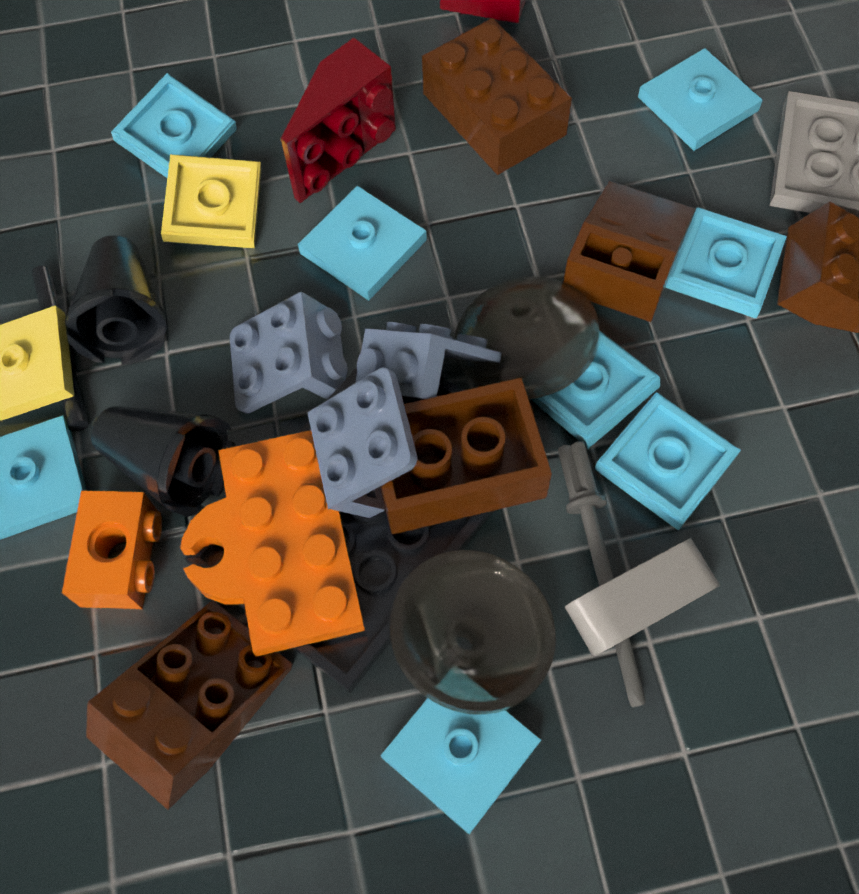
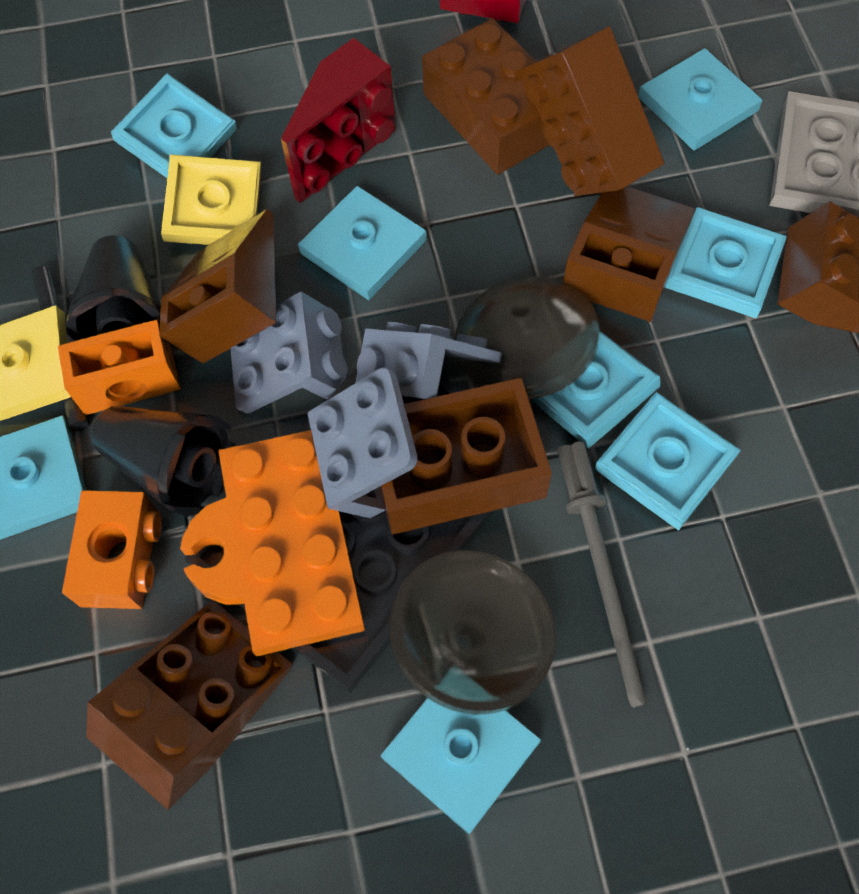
(118, 367): none -> orange brick
(223, 292): none -> reddish brown slope
(592, 115): none -> reddish brown brick
(641, 596): light grey beam -> none

